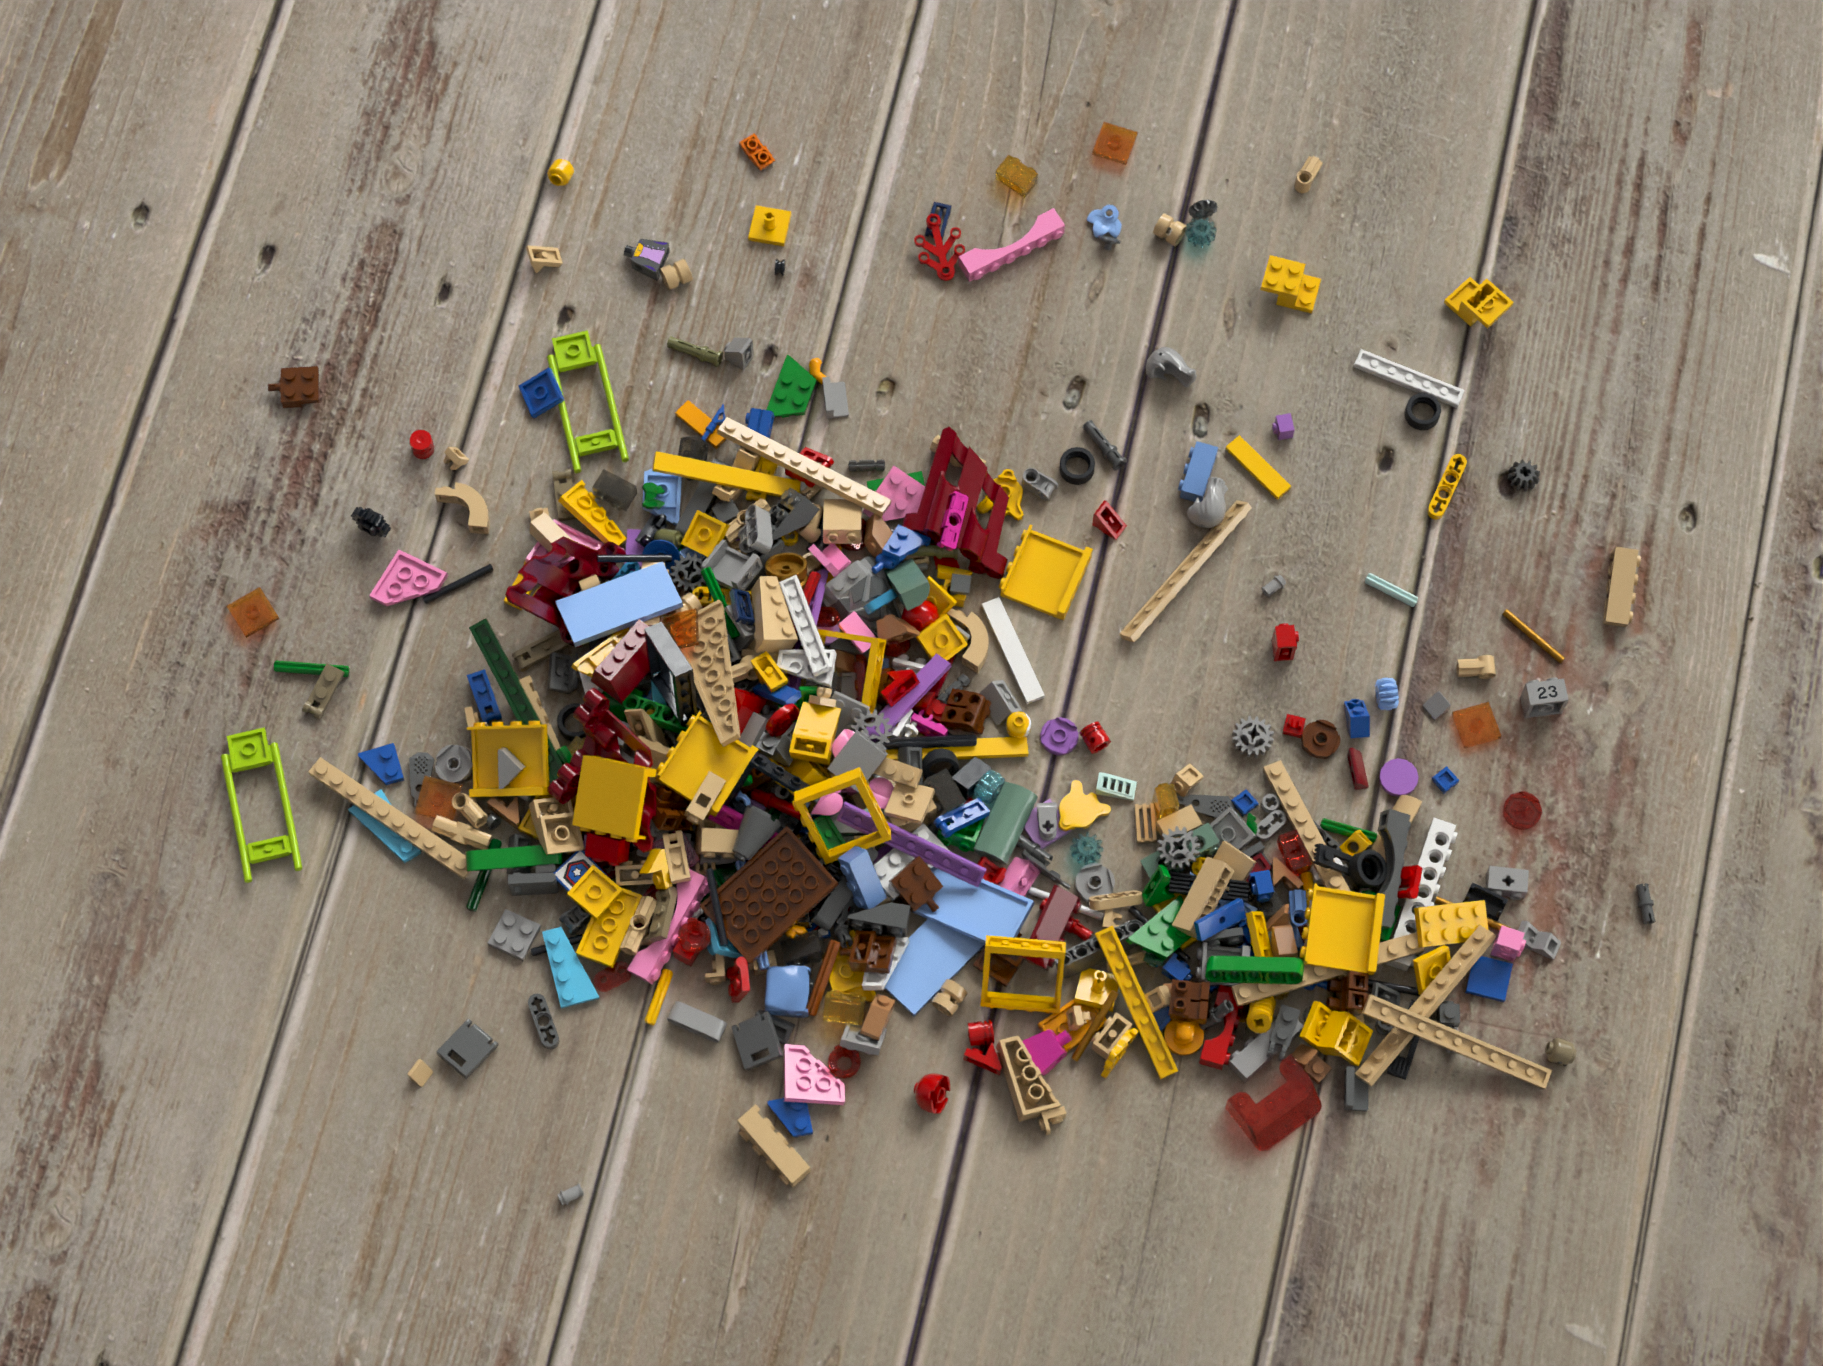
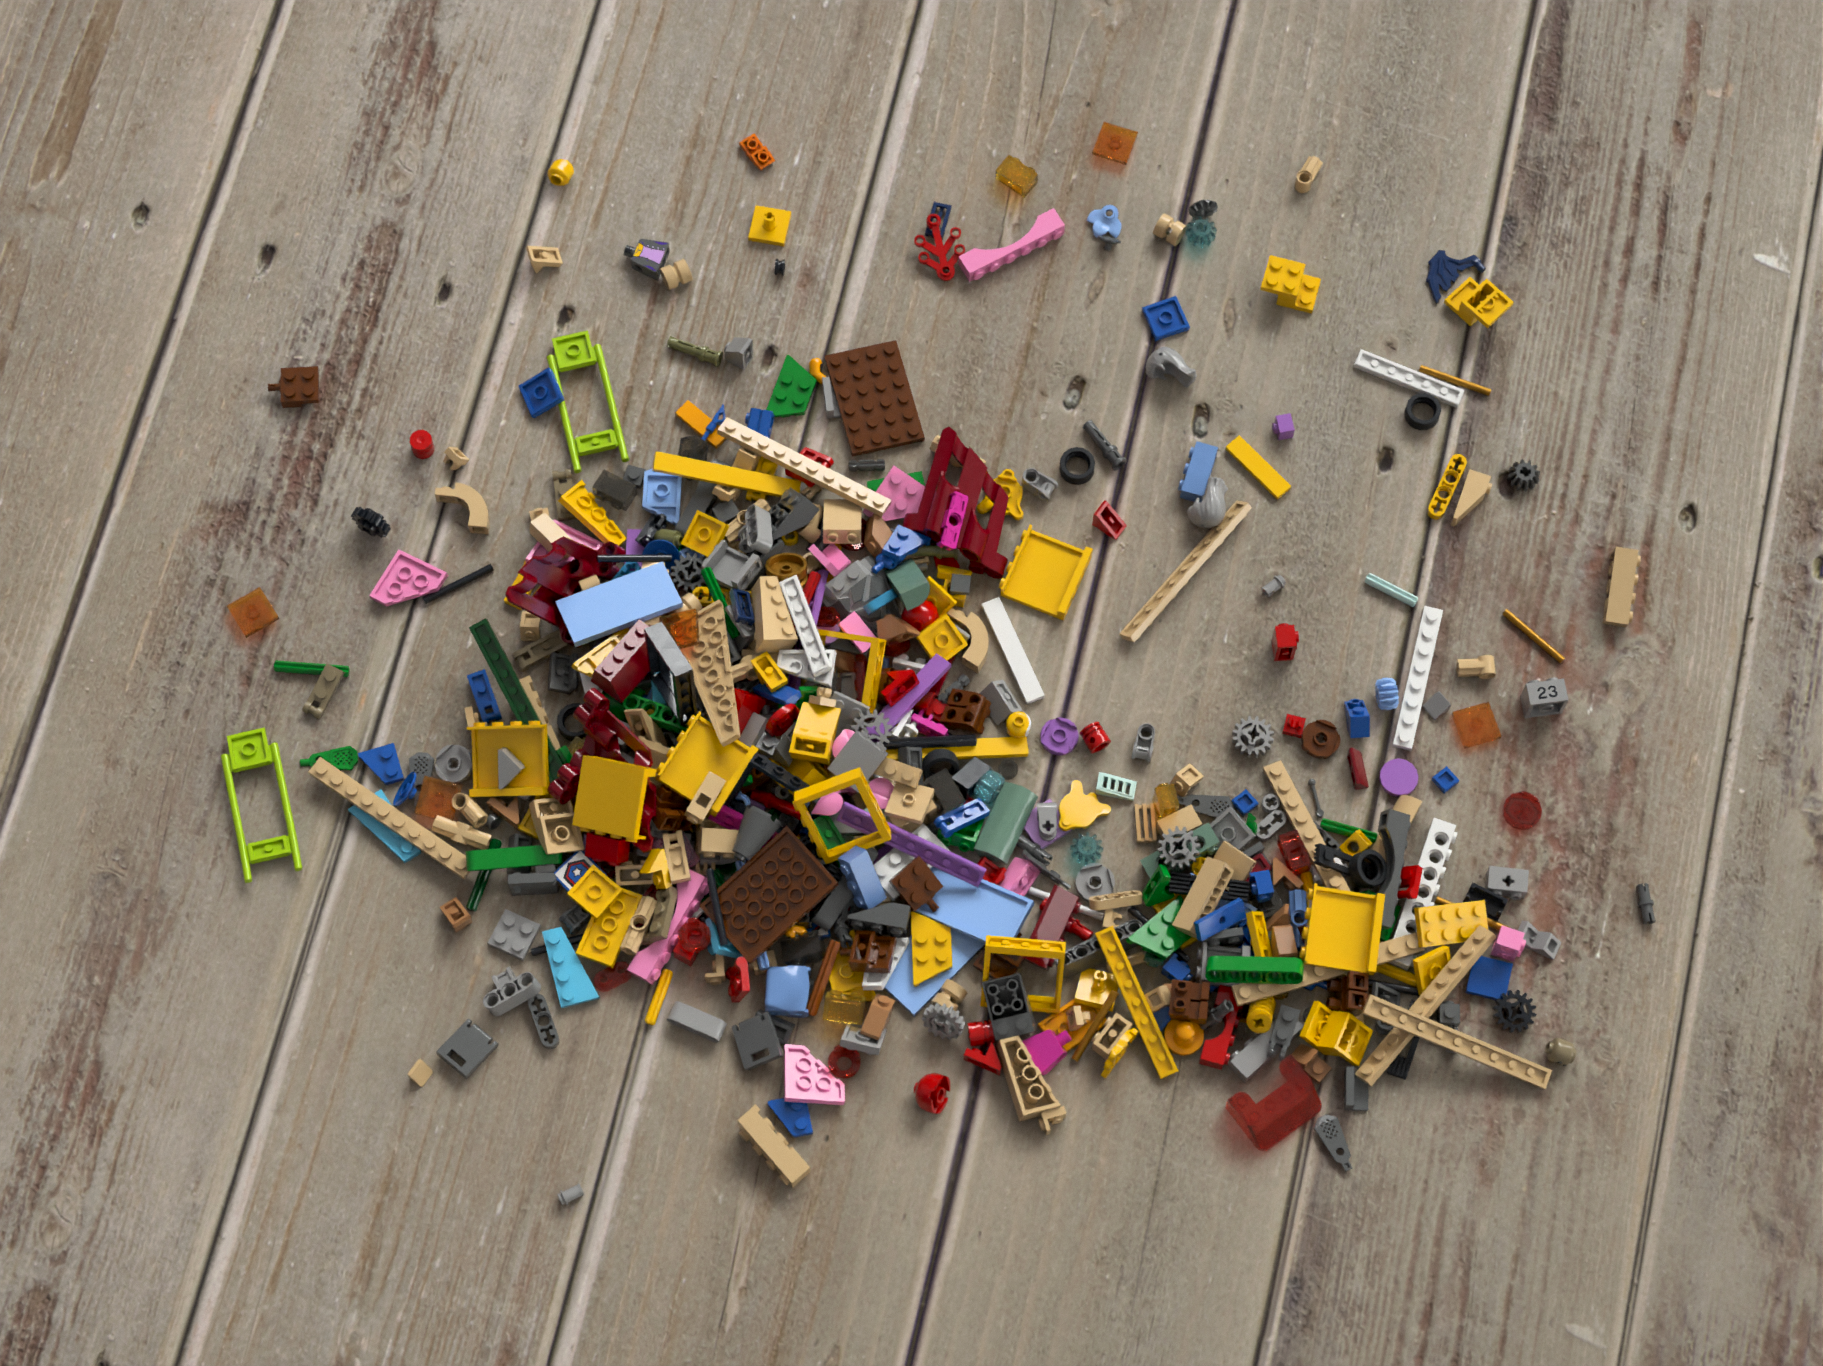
(330, 756): none -> green piece
(406, 790): none -> blue dish
(456, 914): none -> medium nougat slope
(506, 984): none -> light grey piece
(529, 627): none -> tan bracket
(634, 475): none -> dark grey plate
(651, 491): green piece -> none
(874, 398): none -> reddish brown plate
(929, 948): none -> yellow wing
(943, 1021): none -> light grey gear
(1008, 769): none -> clear smoke tile
(1009, 1006): none -> dark grey slope
(1144, 745): none -> light grey piece
(1165, 318): none -> blue tile
(1319, 813): none -> dark grey hinge
(1335, 1142): none -> dark grey piece
(1397, 973): none -> yellow axle
(1417, 678): none -> white plate
(1444, 270): none -> dark blue animal
(1455, 380): none -> pearl gold bar
(1473, 493): none -> tan slope
(1521, 1015): none -> black gear

